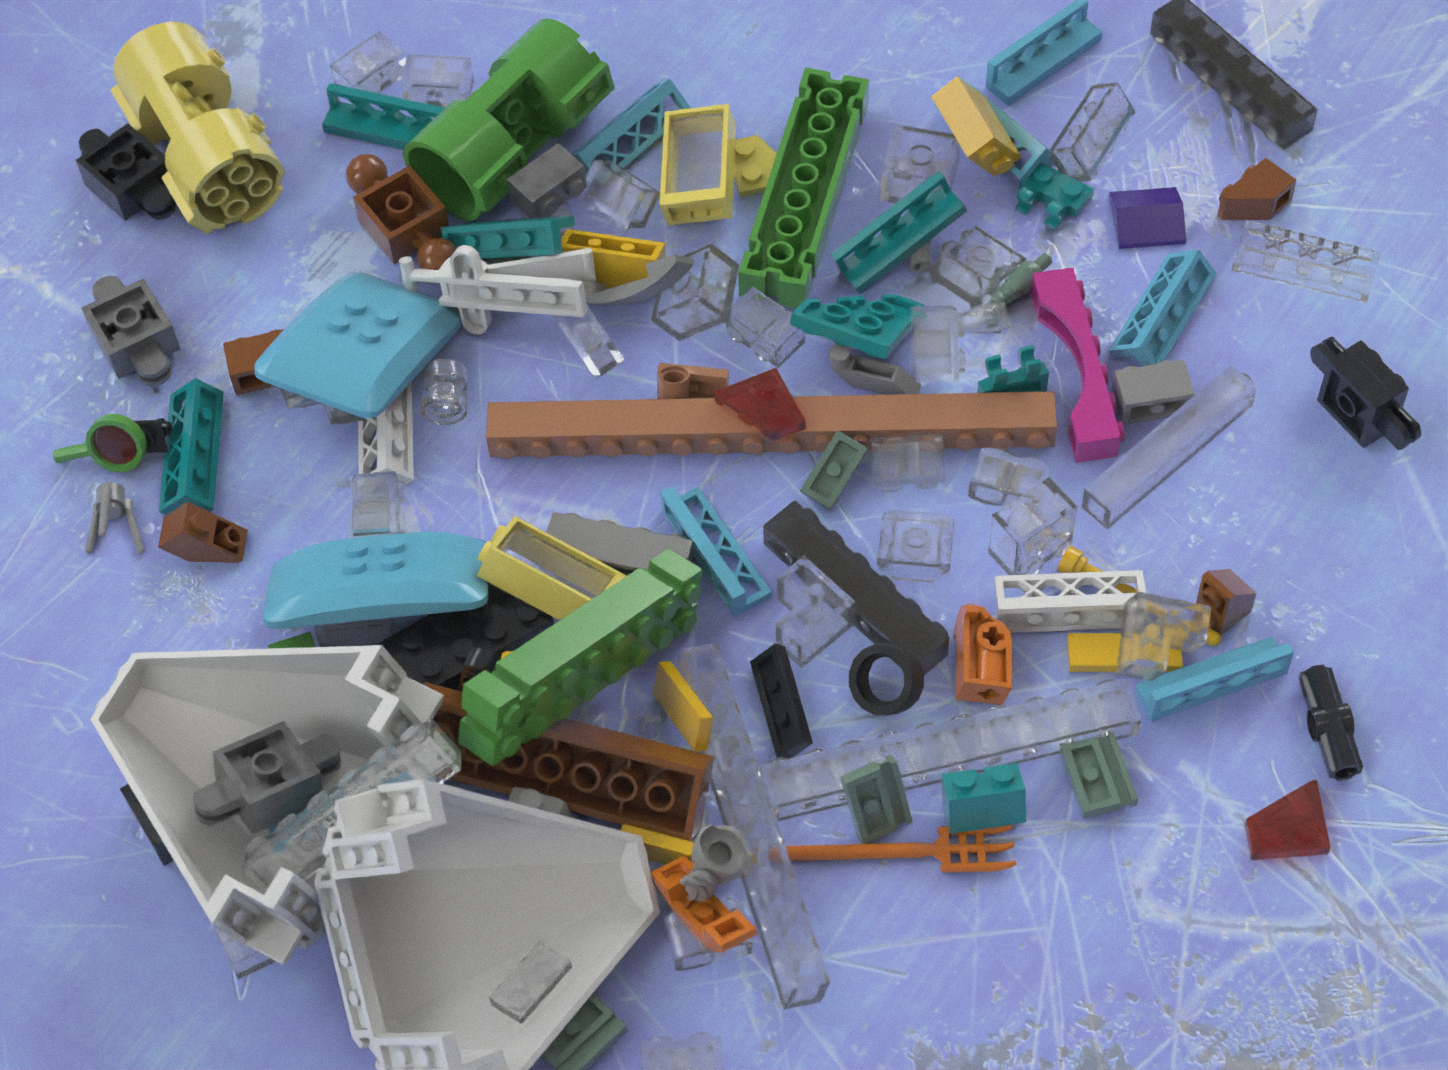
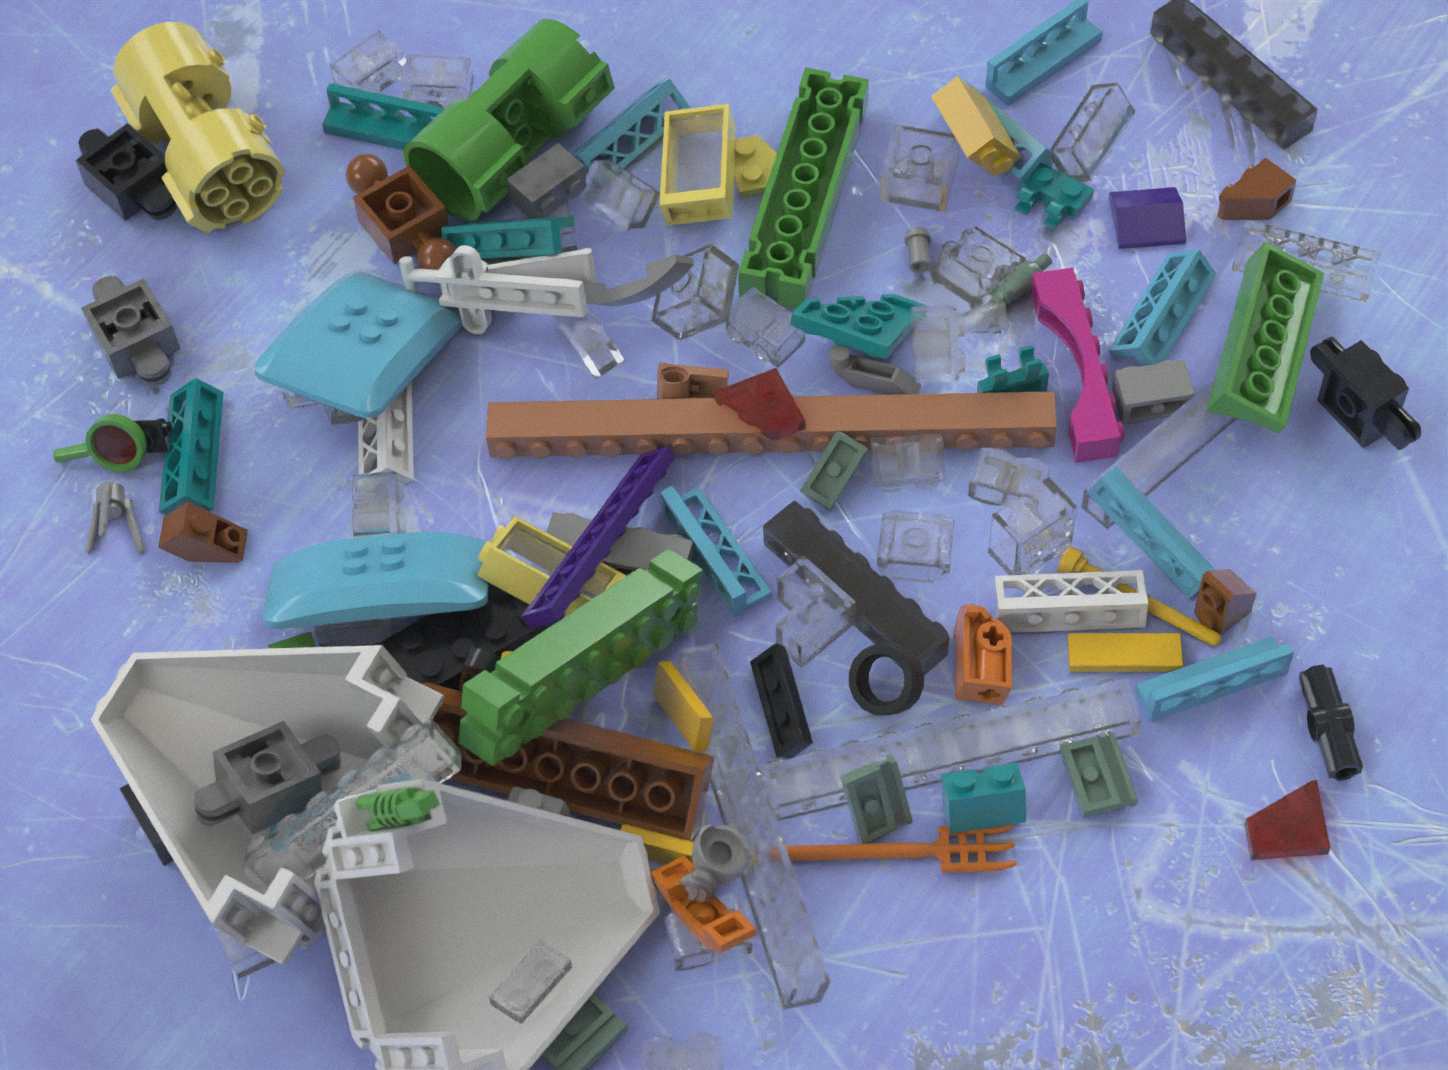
(241, 357): dark orange slope -> none
(397, 807): none -> bright green hinge
(445, 392): clear wheel -> none
(597, 539): none -> dark purple plate
(615, 258): yellow brick -> none
(899, 234): teal fence -> none
(1150, 531): none -> medium azure fence
(1152, 627): clear brick -> none
(1266, 339): none -> bright green arch

